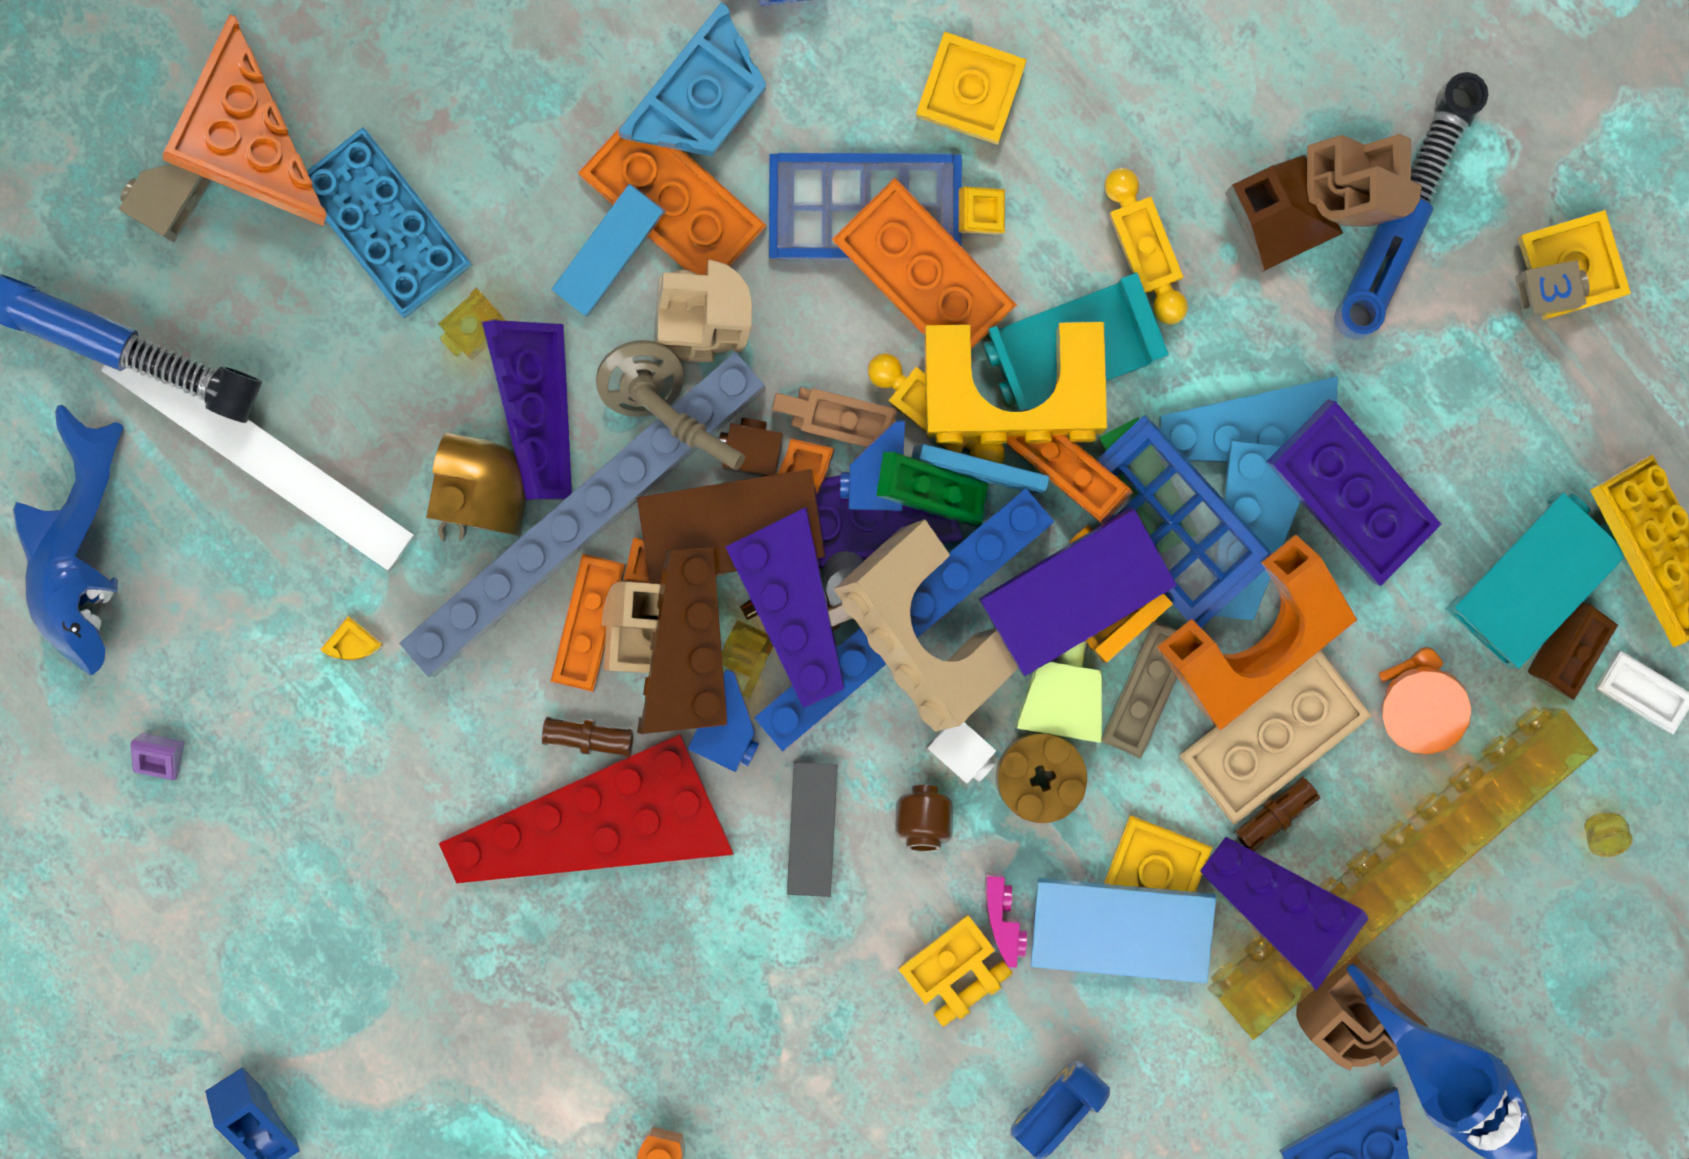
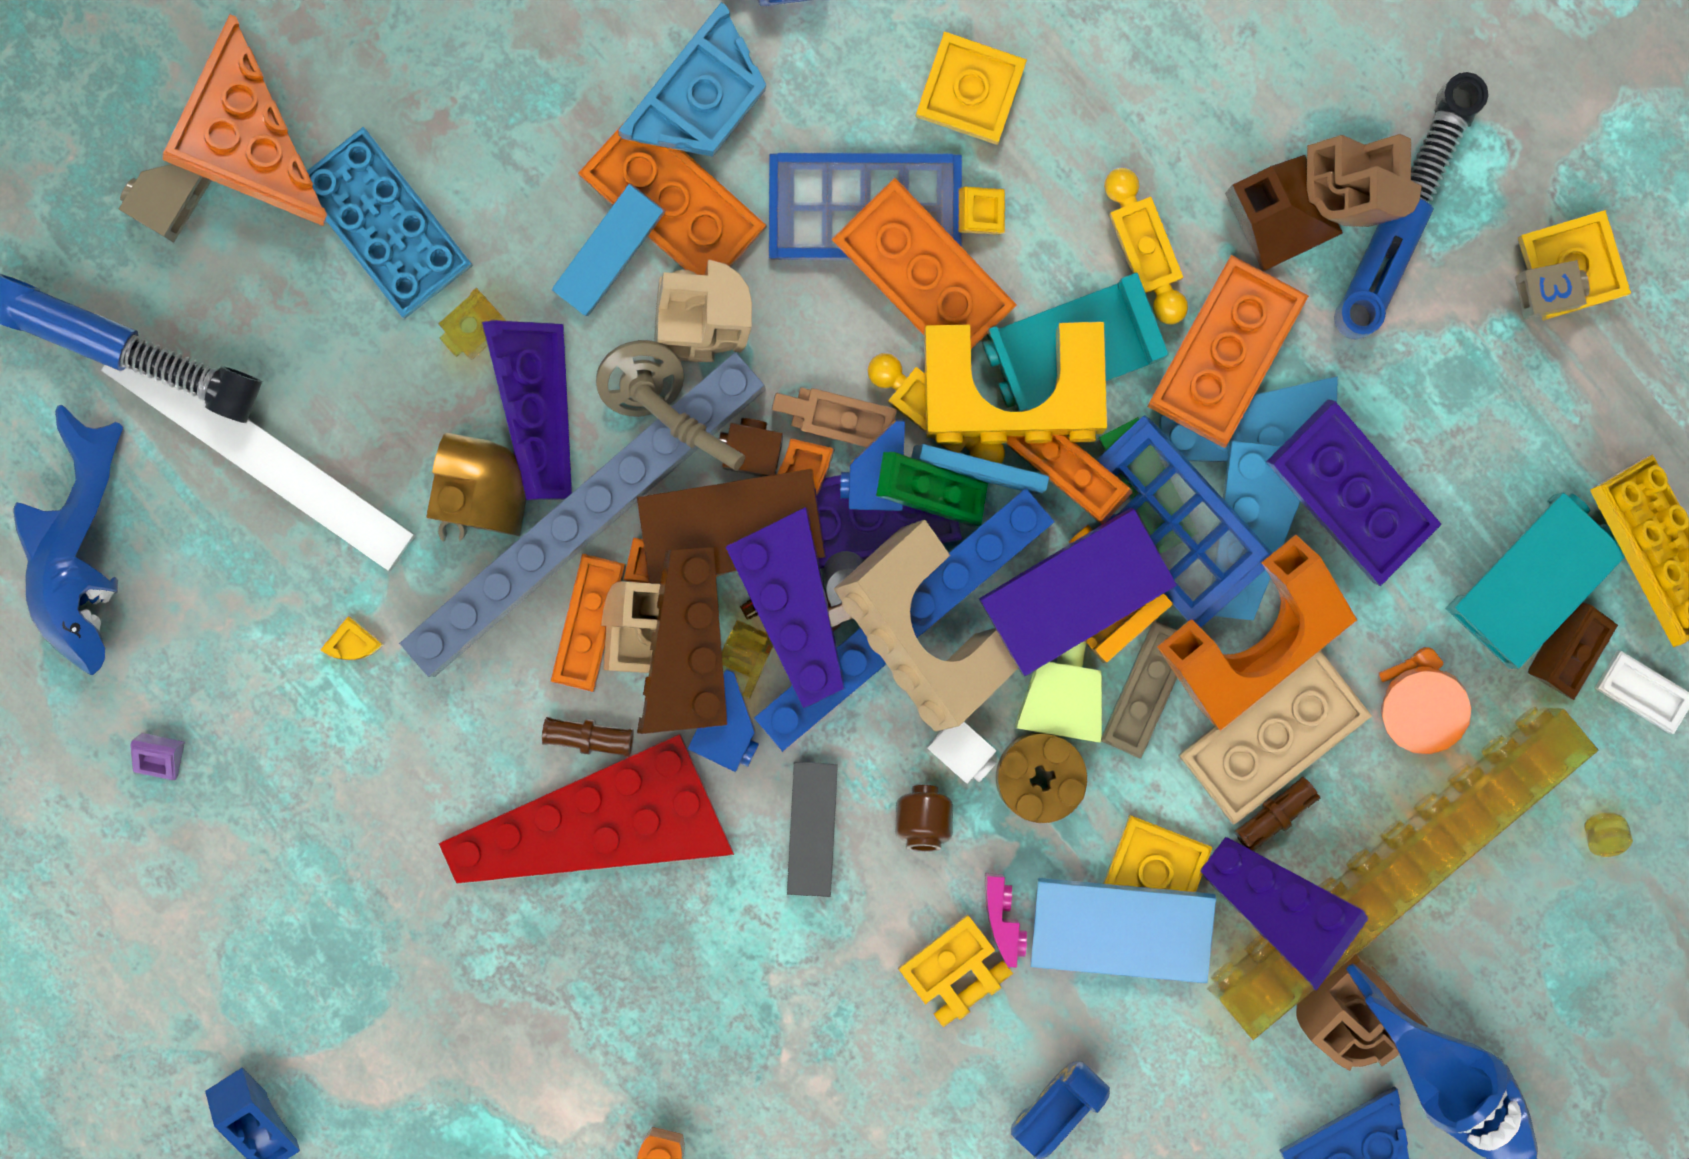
(1227, 351): none -> orange tile

